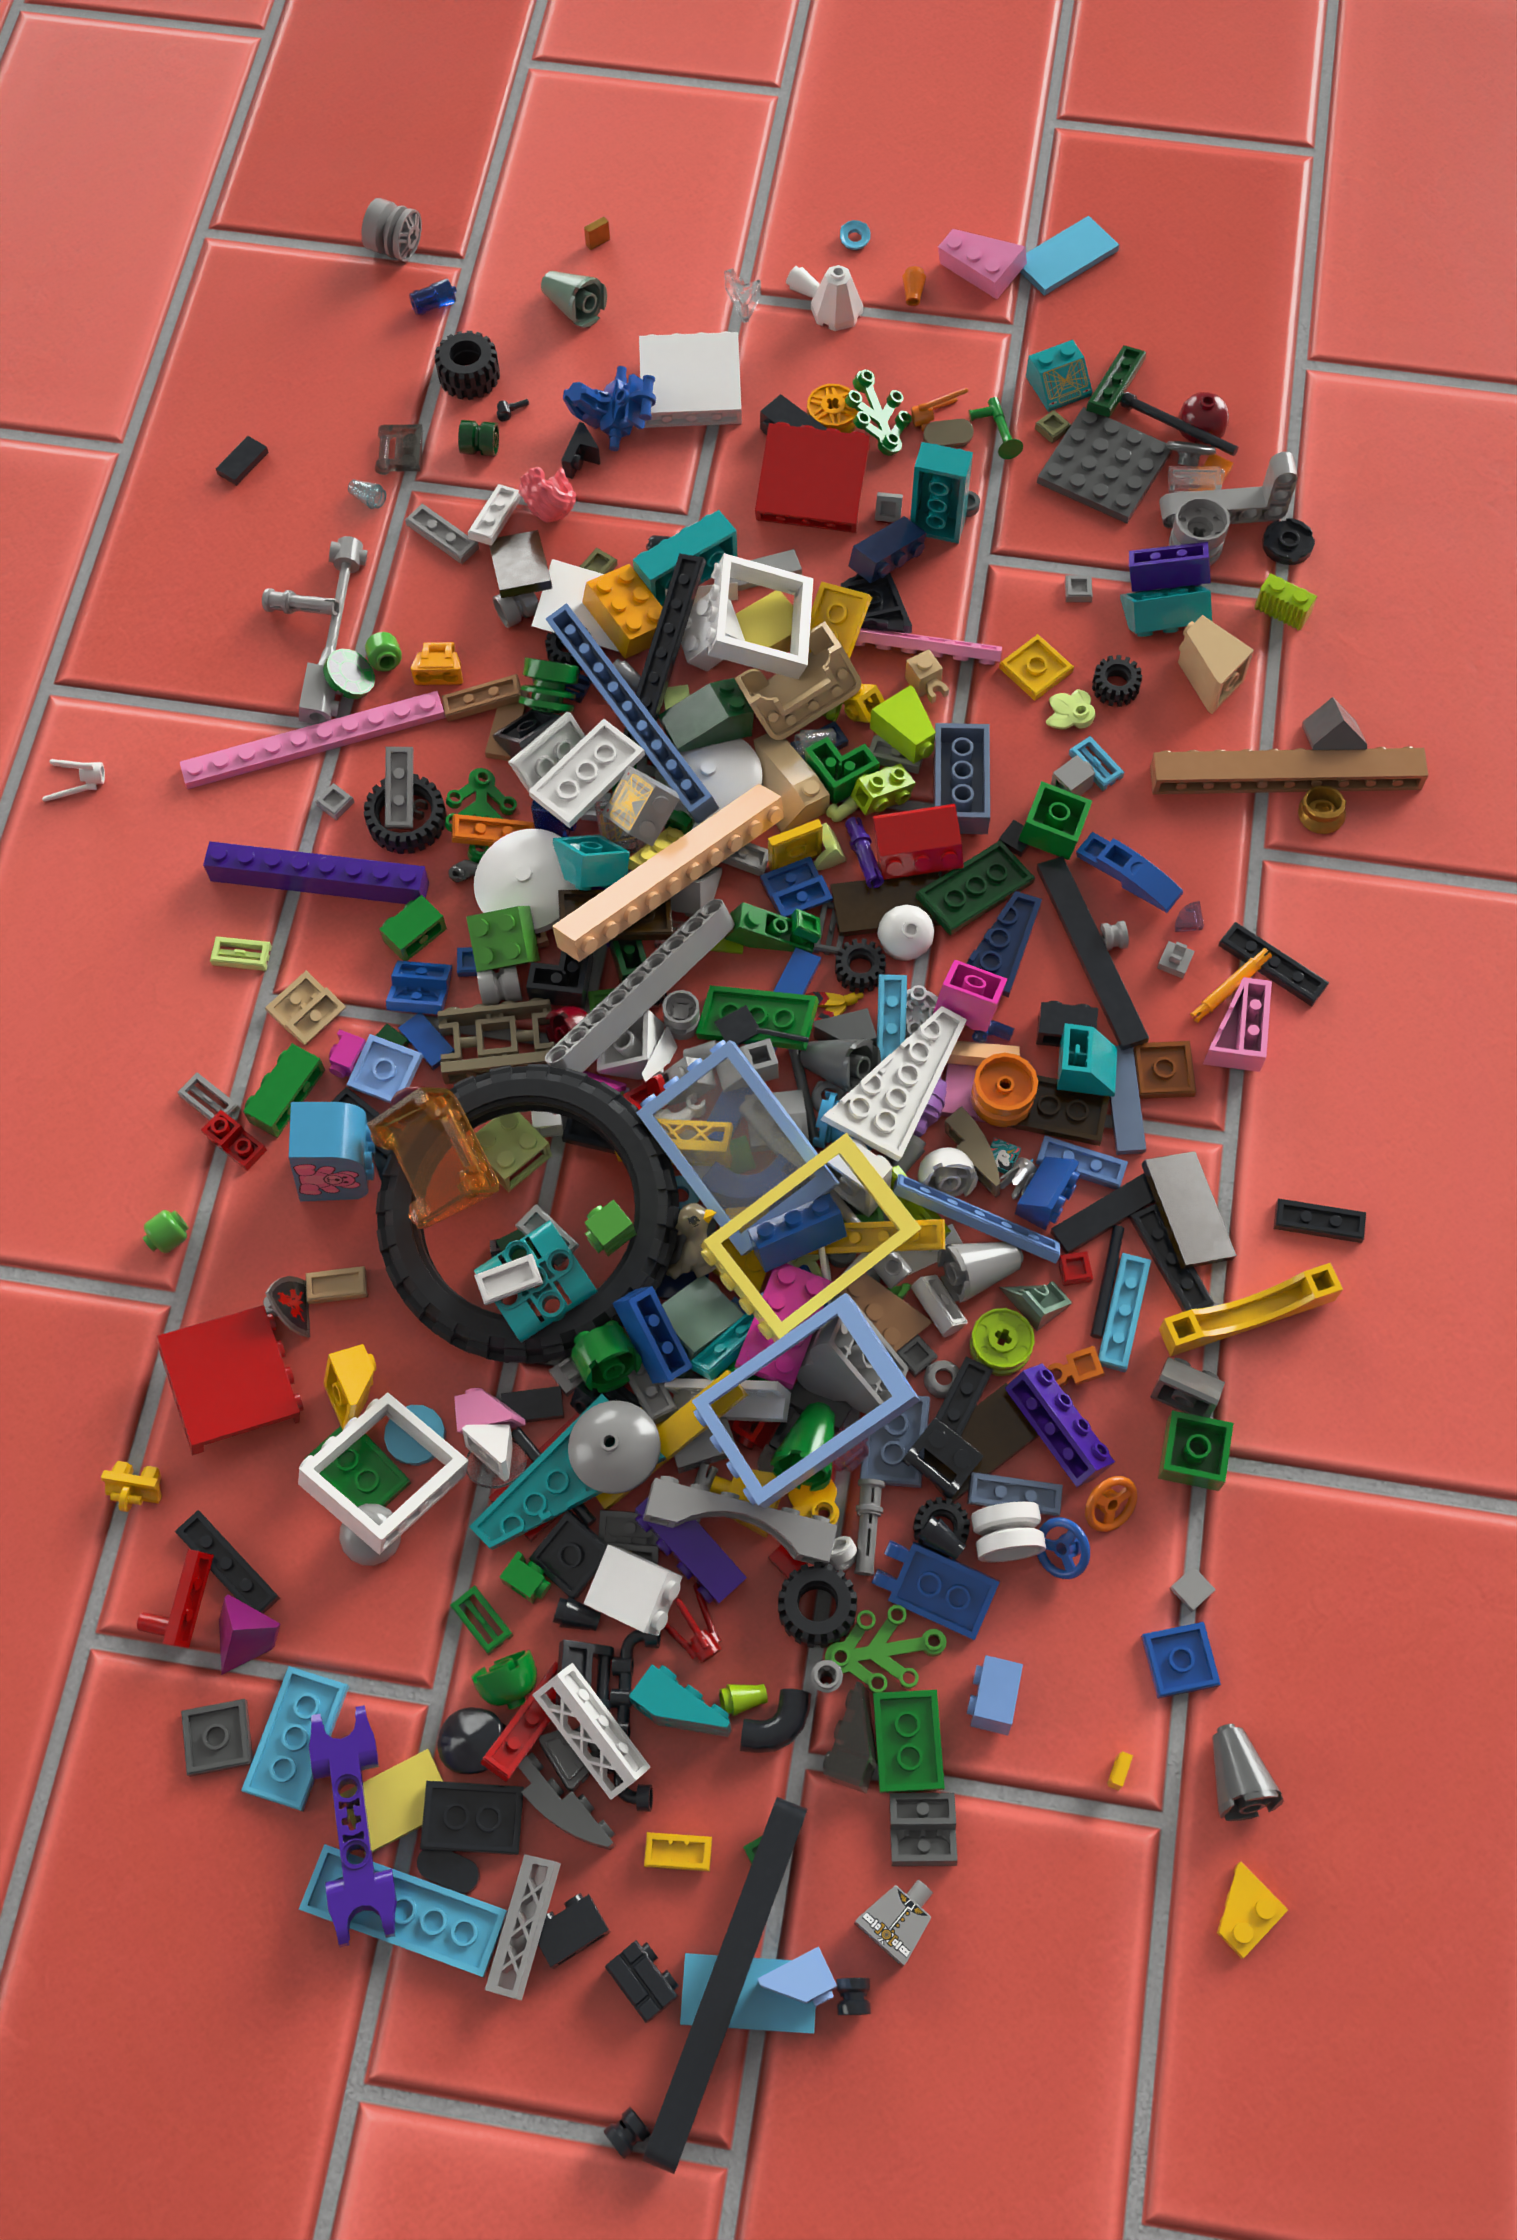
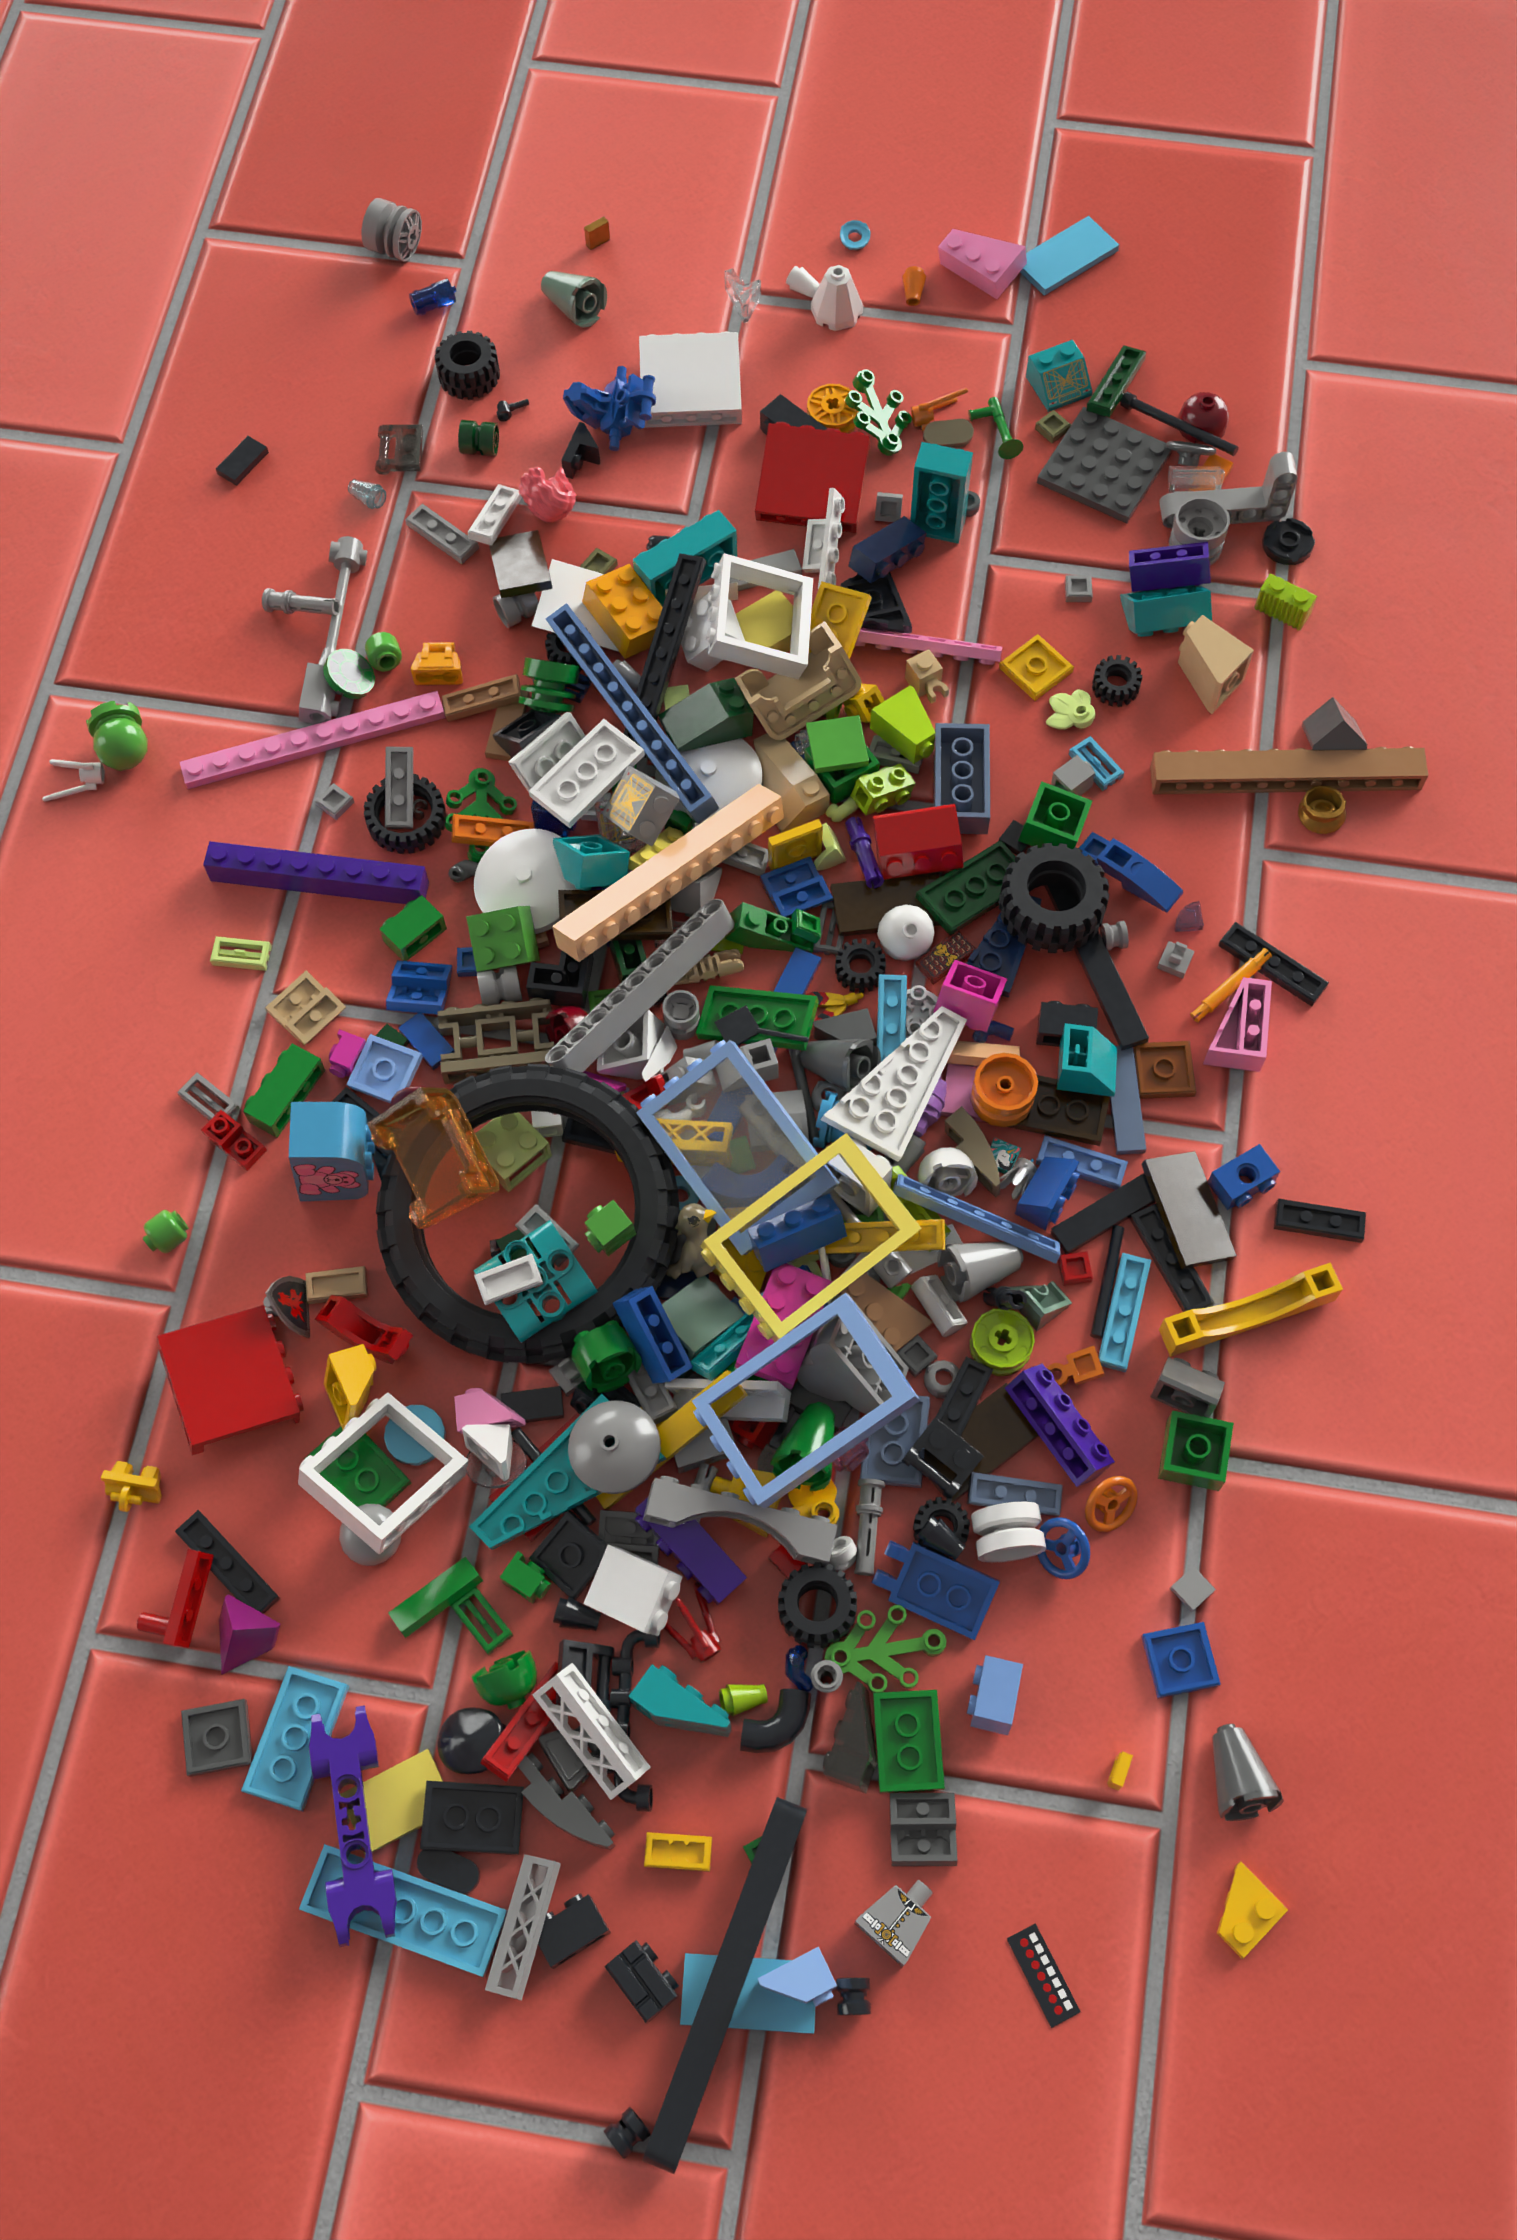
(118, 735): none -> bright green tile
(358, 1328): none -> red arch
(435, 1597): none -> green tile
(720, 964): none -> tan hinge
(795, 1668): none -> clear blue arm
(822, 540): none -> white bracket
(837, 744): none -> bright green tile
(939, 960): none -> clear red tile
(1004, 1298): none -> black pin
(1043, 1975): none -> black sticker
(1060, 868): none -> black tyre
(1252, 1164): none -> blue brick

